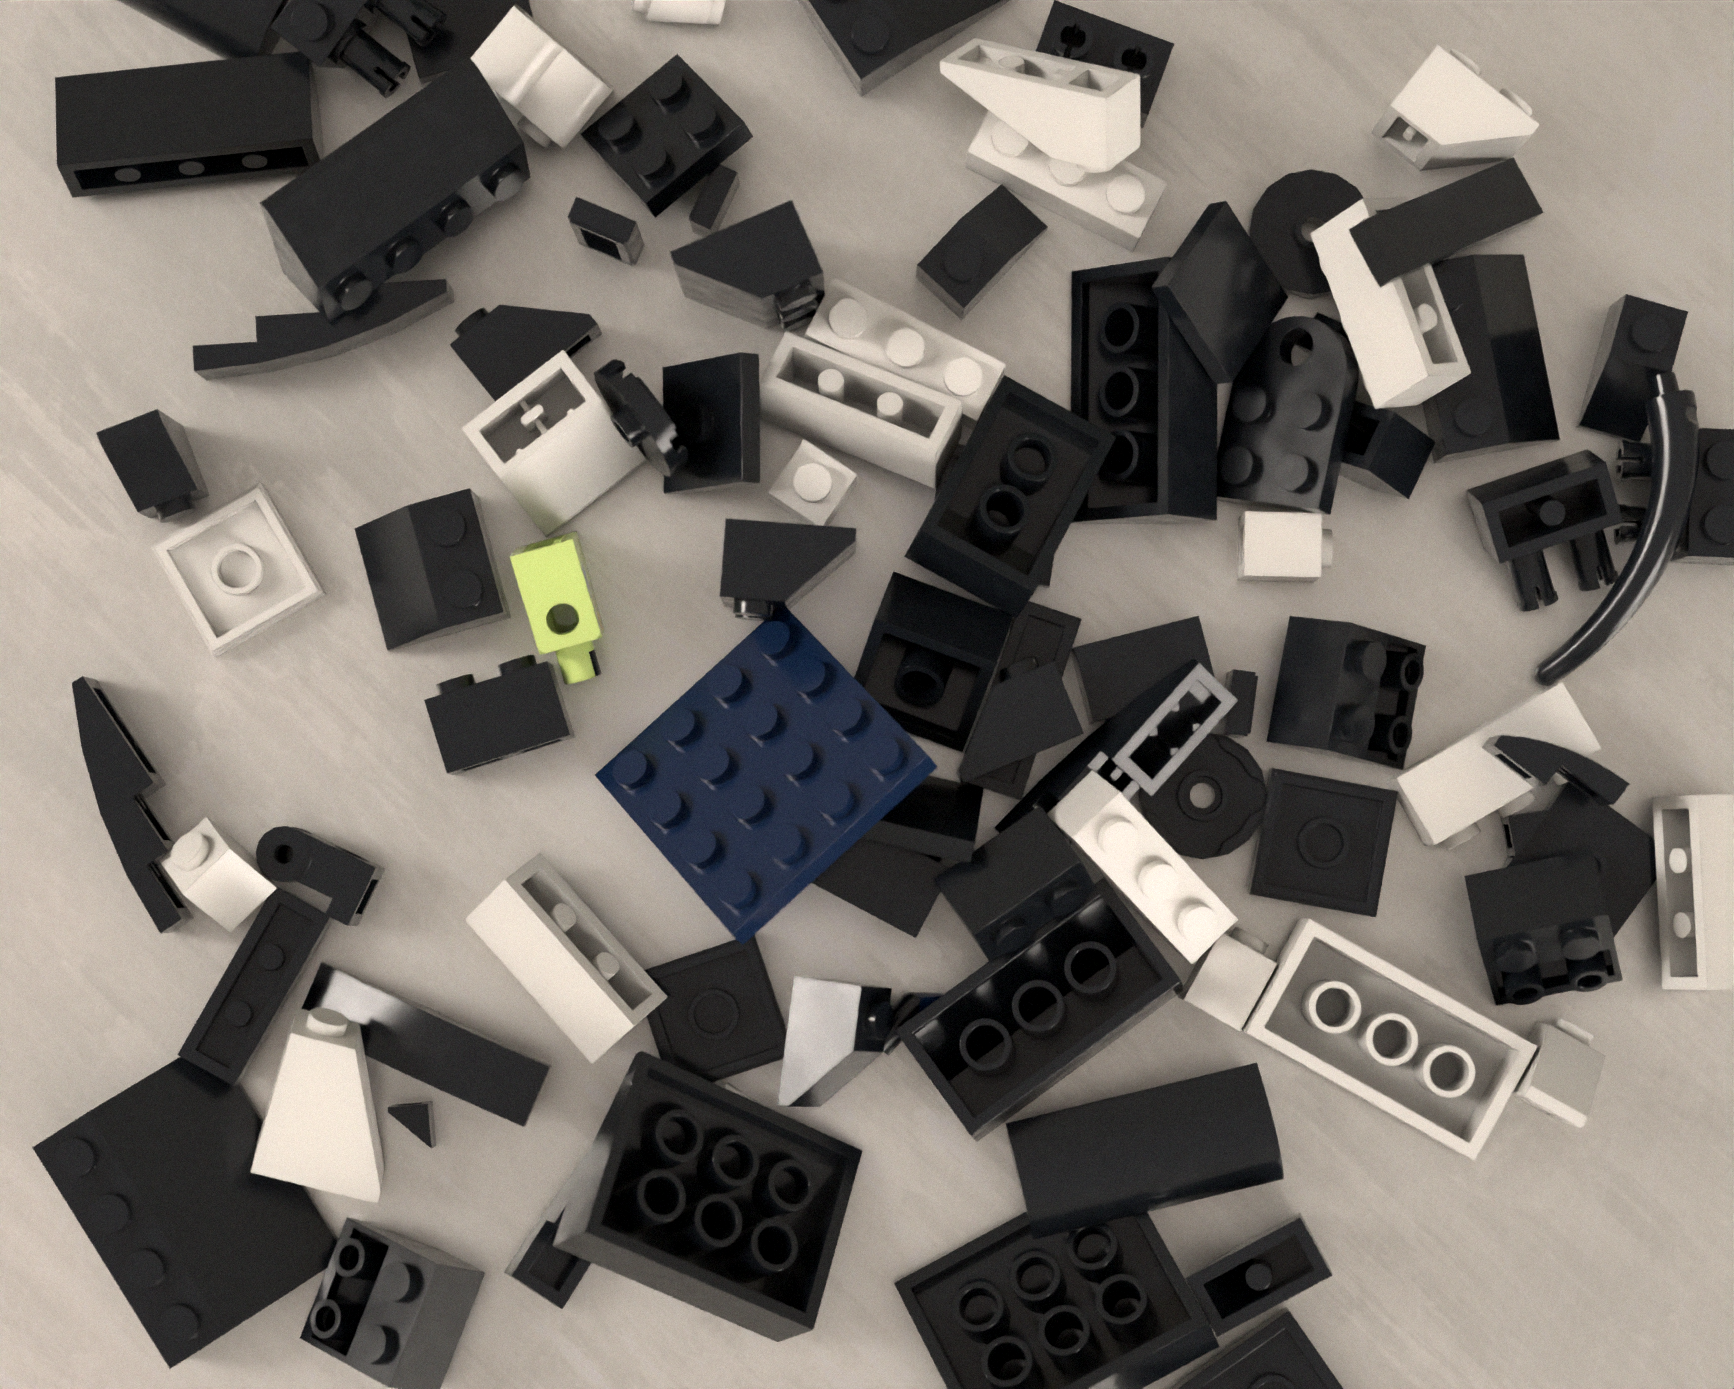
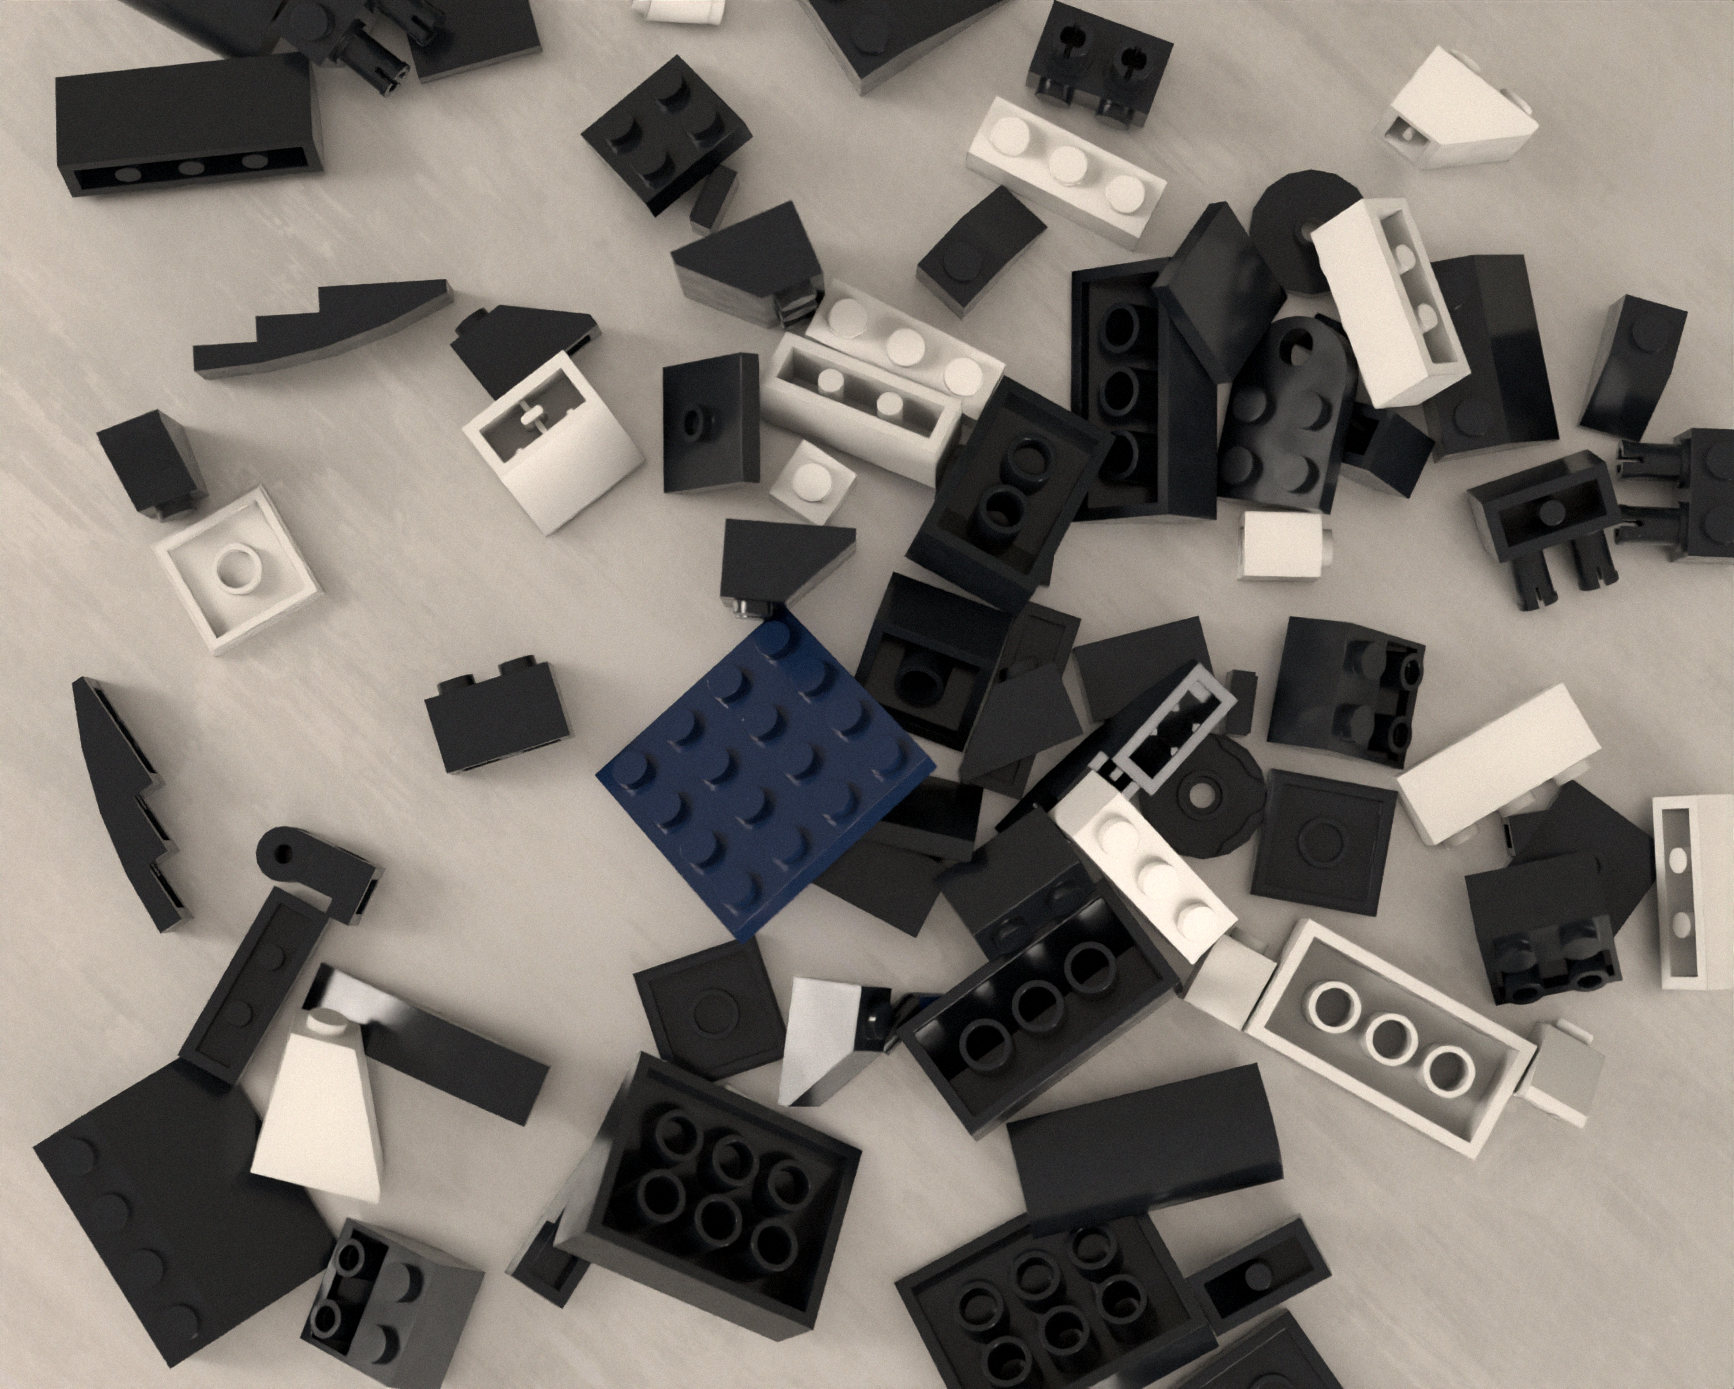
(217, 874): white brick -> none
(396, 191): black slope -> none
(418, 1119): black piece -> none
(432, 569): black slope -> none
(540, 78): white brick -> none
(556, 574): yellowish green torso -> none
(565, 957): white brick -> none
(606, 231): black tile -> none
(640, 418): black plate -> none
(1055, 102): white slope -> none
(1445, 221): black tile -> none
(1539, 761): black slope -> none
(1672, 487): black animal -> none

